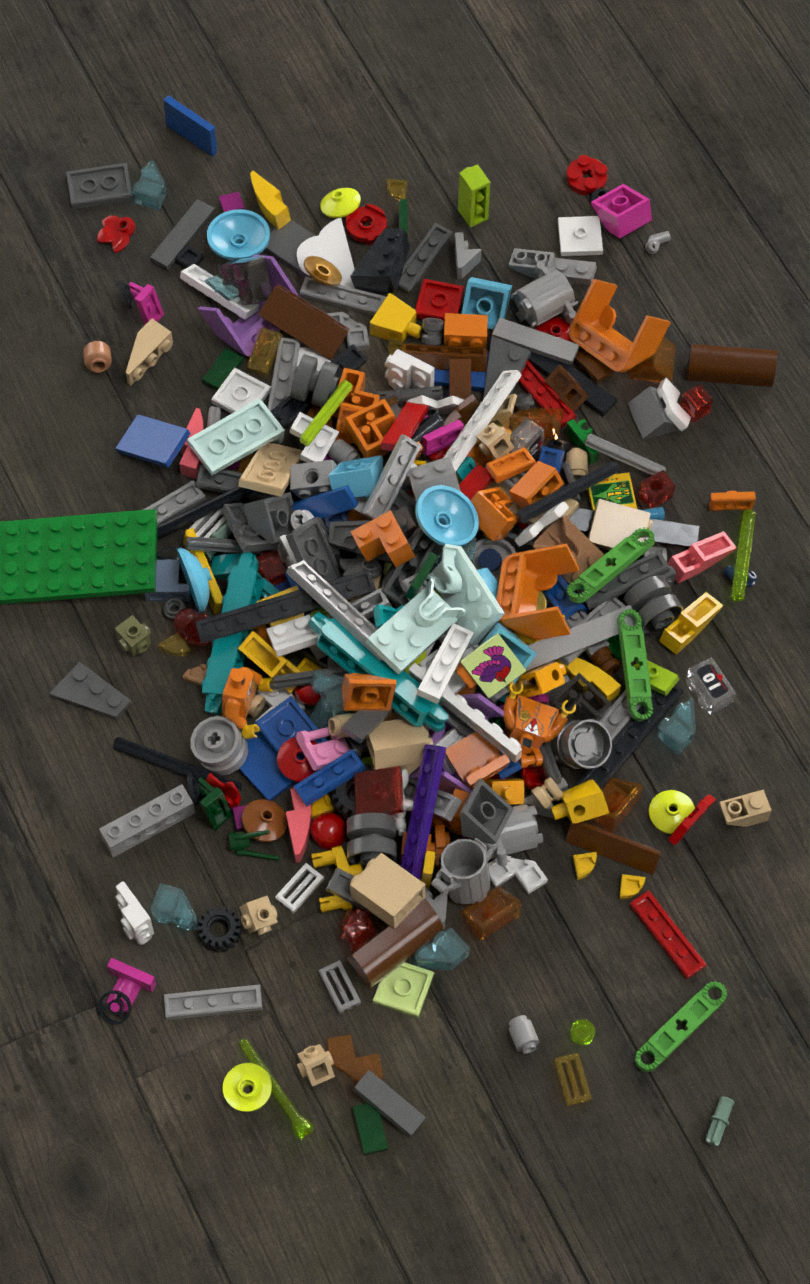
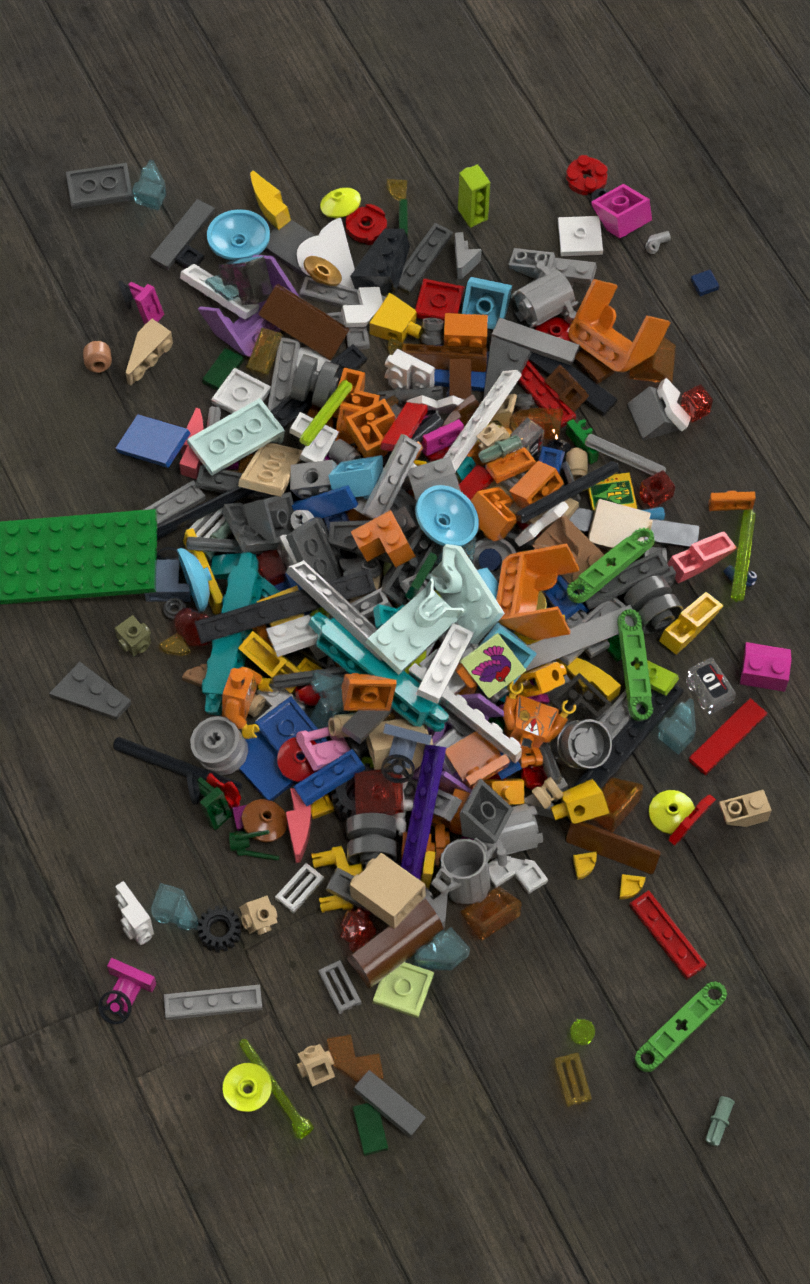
(115, 233): red plate -> none
(147, 820): light grey brick -> none
(190, 125): blue tile -> none
(231, 202): magenta tile -> none
(328, 830): red hair -> none
(361, 314): none -> white tile
(402, 751): none -> sand blue piece
(500, 449): none -> sand green axle
(523, 1034): light grey brick -> none
(605, 661): reddish brown wheel -> none
(704, 282): none -> dark blue tile
(727, 736): none -> red tile
(732, 365): reddish brown brick -> none
(766, 667): none -> dark pink slope

